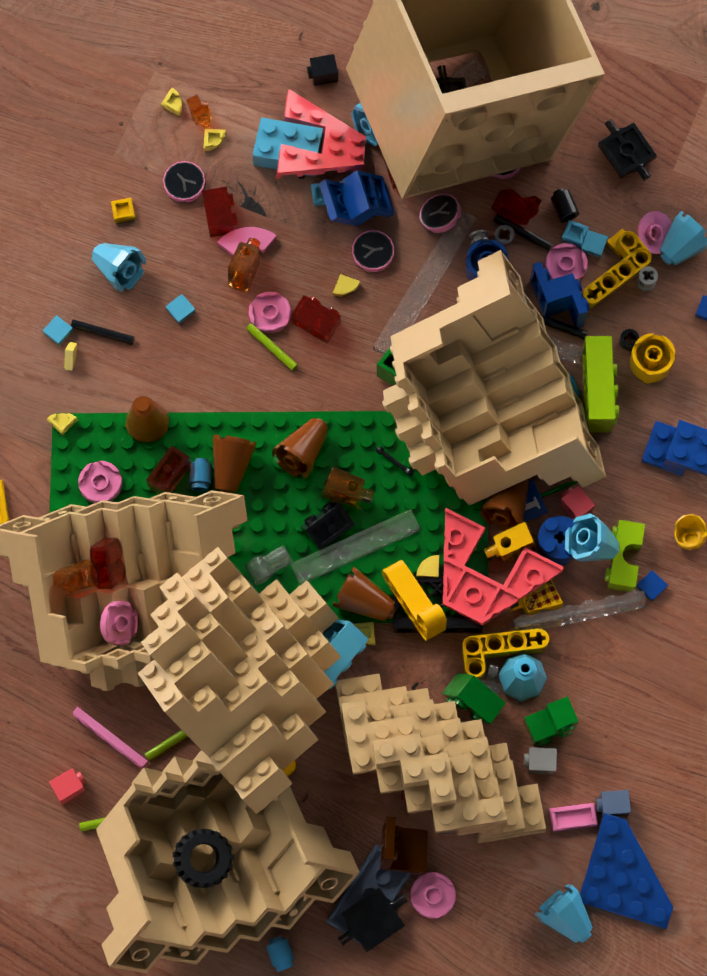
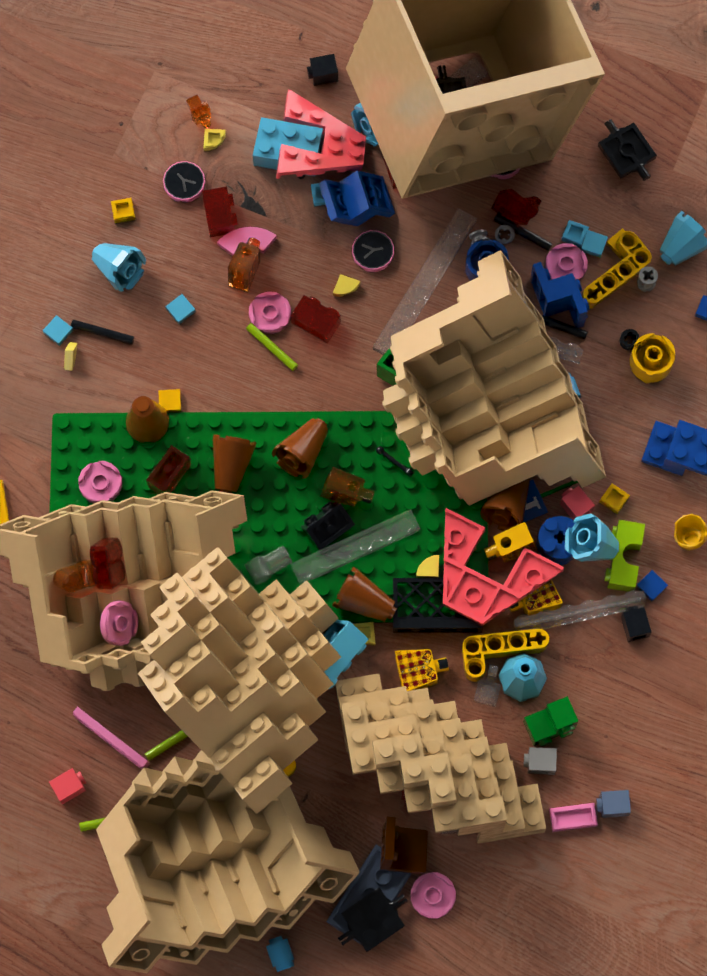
(62, 421): light yellow tile -> none
(170, 400): none -> yellow tile
(172, 102): light yellow tile -> none
(200, 475): dark azure brick -> none
(223, 858): black tyre -> none
(418, 668): none -> torso
(426, 617): yellow beam -> none
(440, 213): black tile -> none
(474, 696): green brick -> none
(564, 205): black brick -> none
(566, 915): medium azure cone -> none
(599, 383): lime brick -> none
(614, 498): none -> yellow tile
(622, 877): blue plate -> none
(635, 623): none -> black brick
(659, 224): bright pink dish -> none

